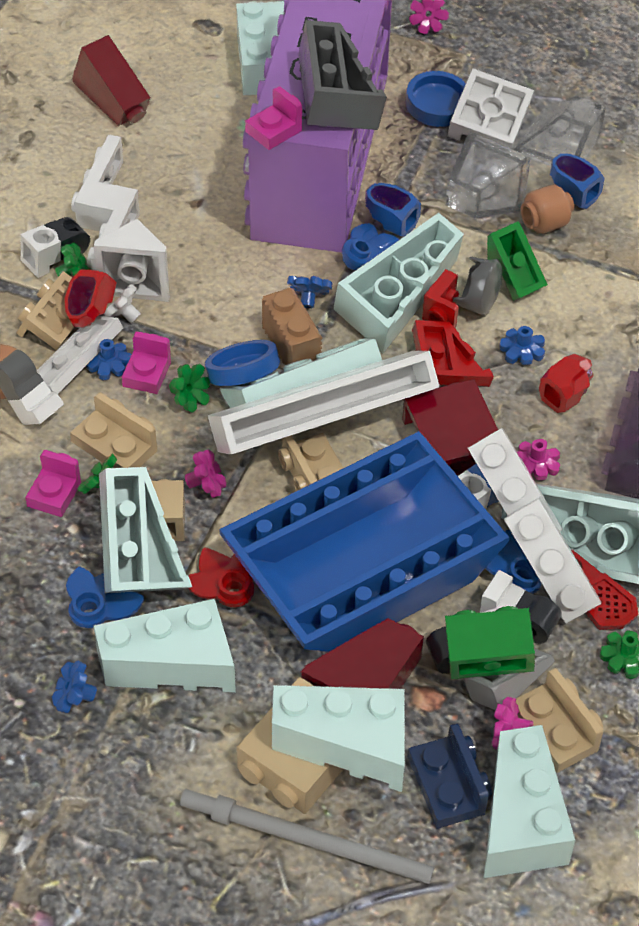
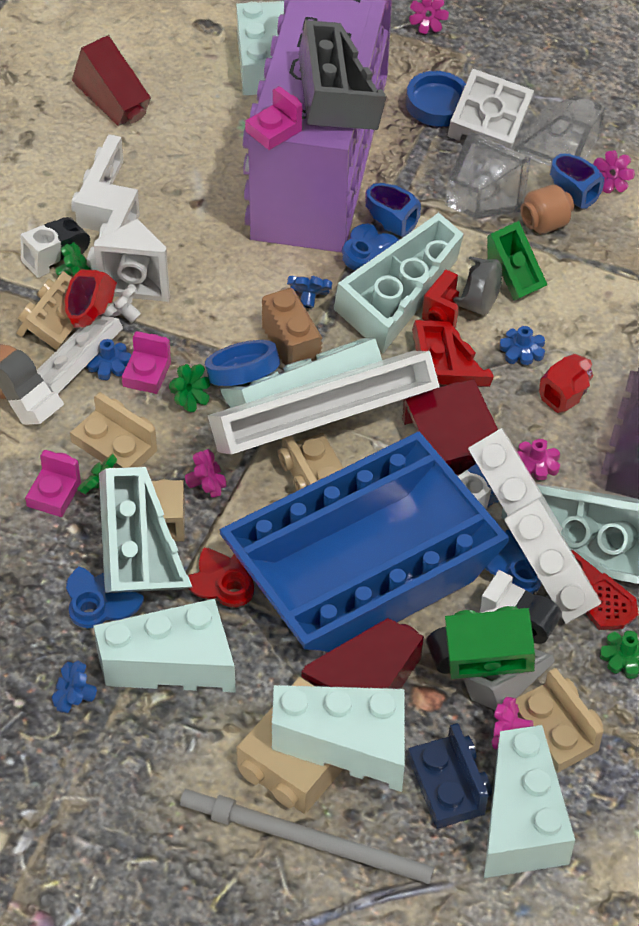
(615, 171): none -> dark pink plant

